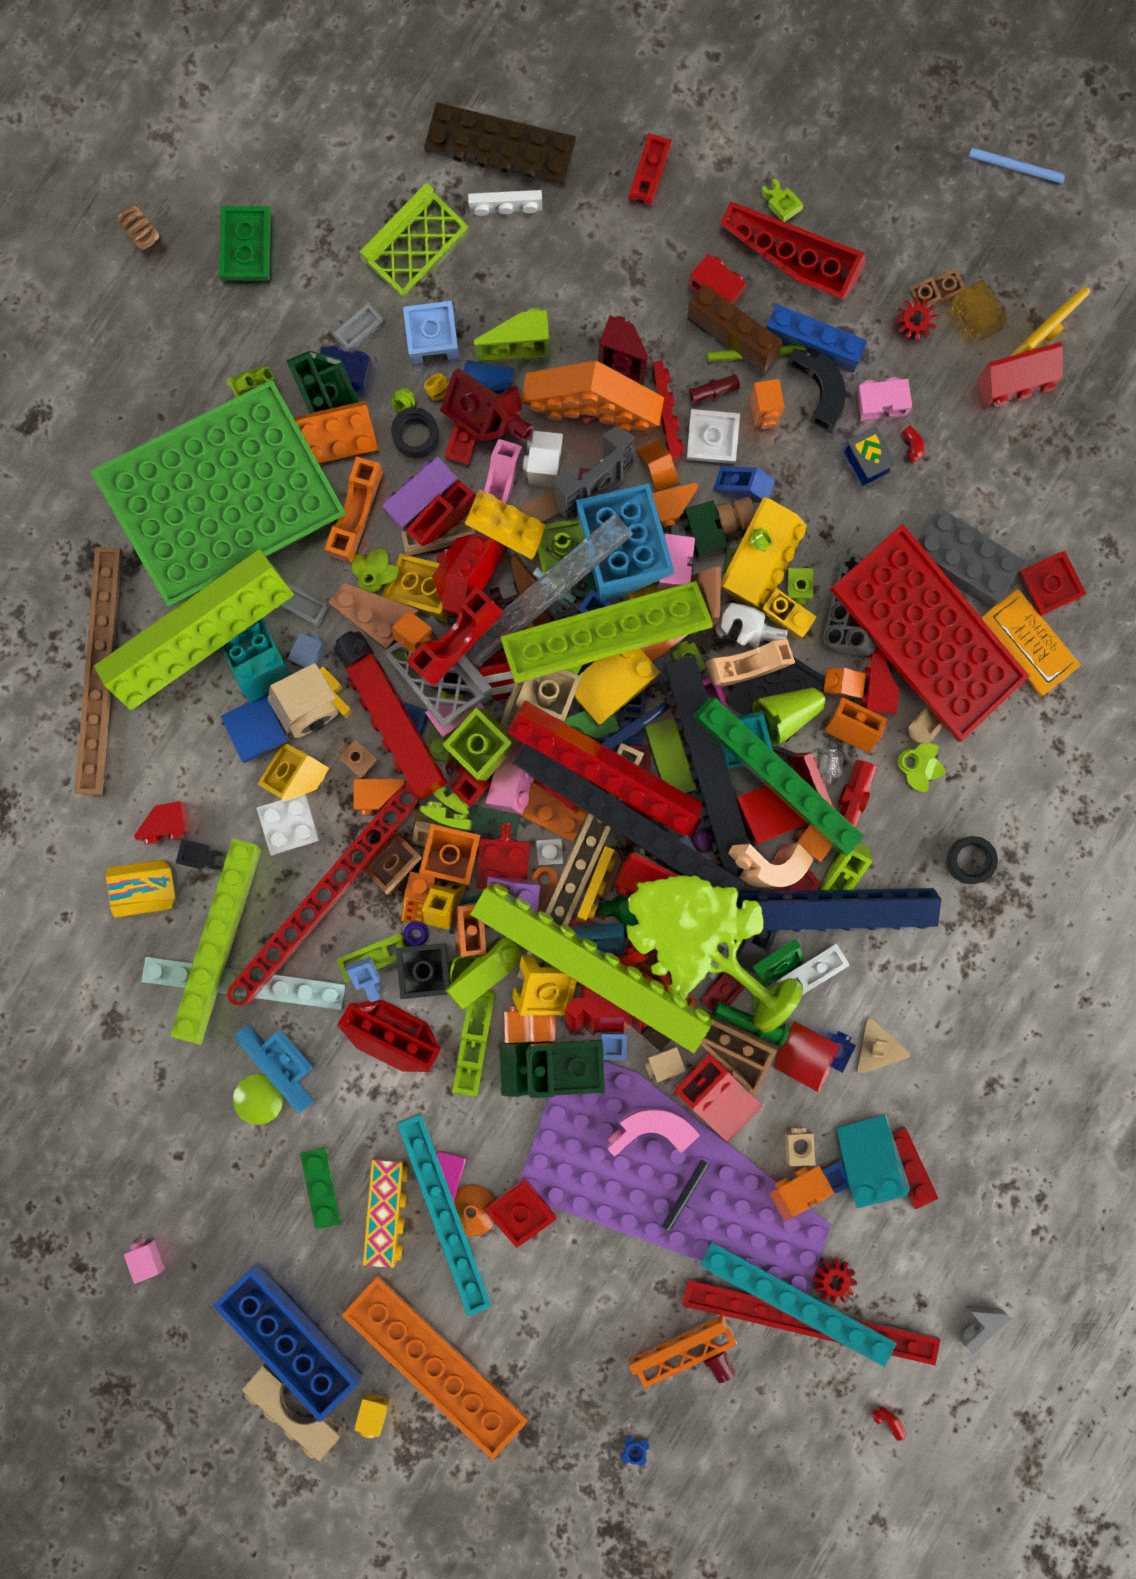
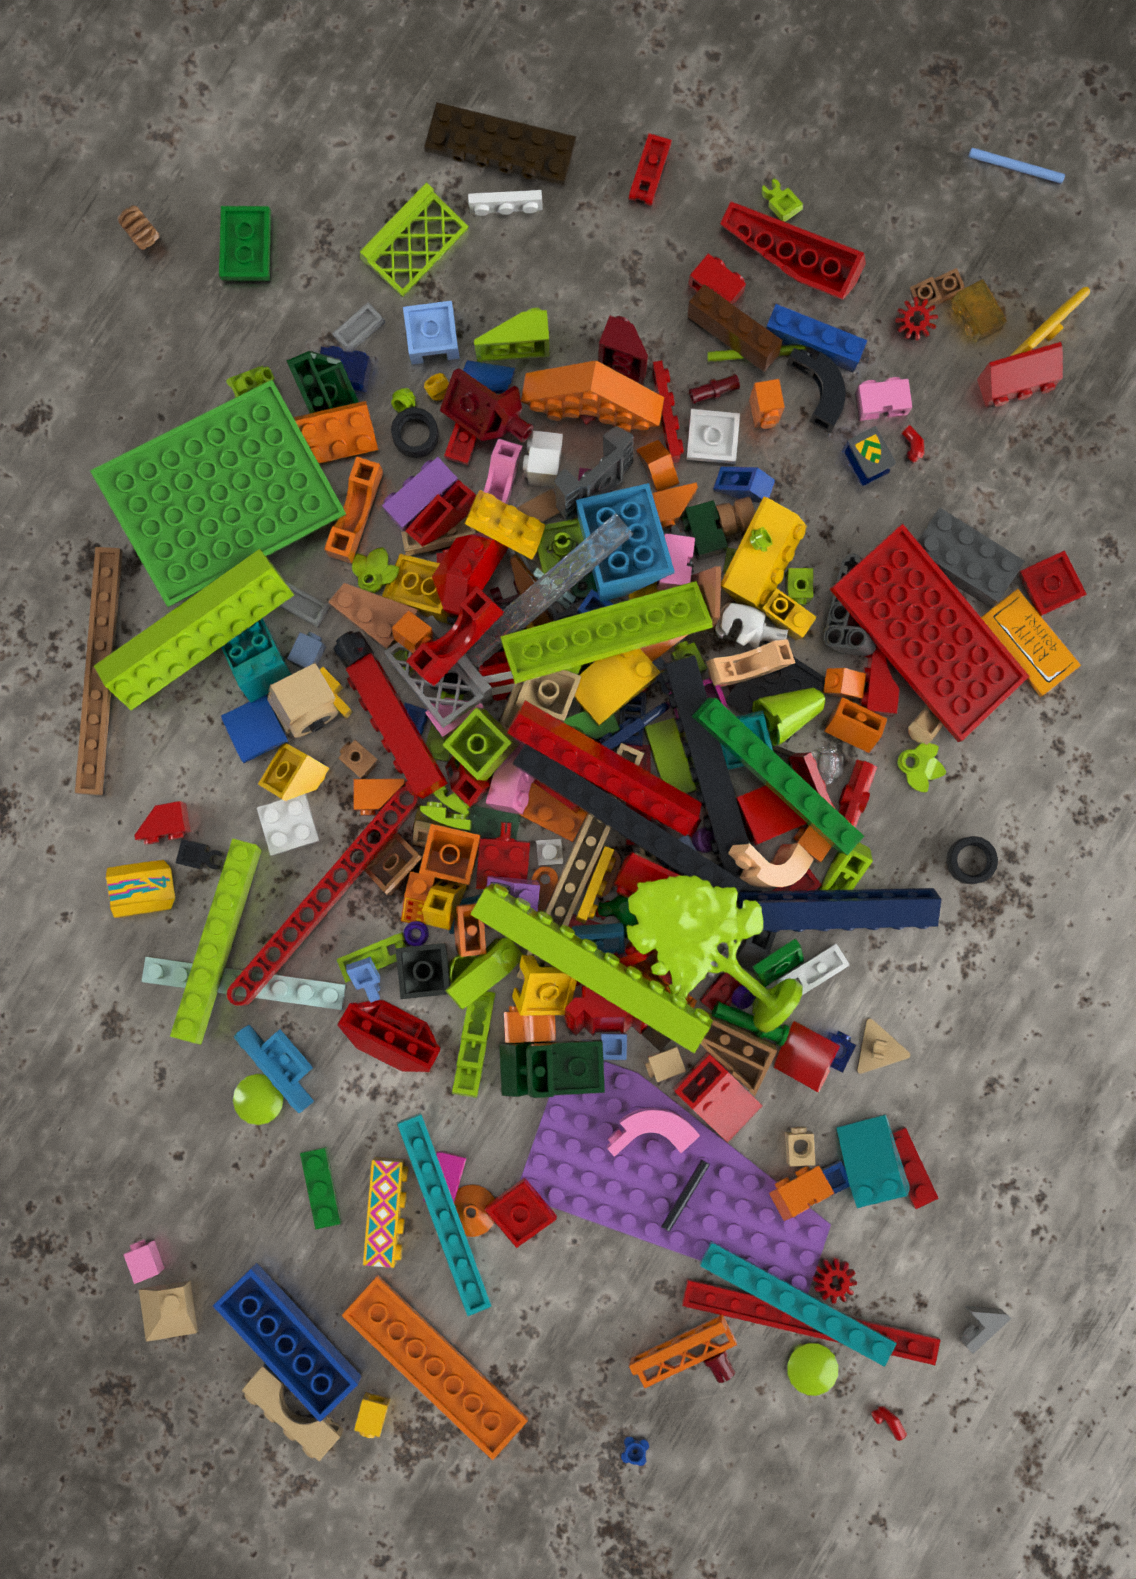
(168, 1310): none -> tan slope
(742, 998): none -> dark purple tile
(812, 1369): none -> lime dish

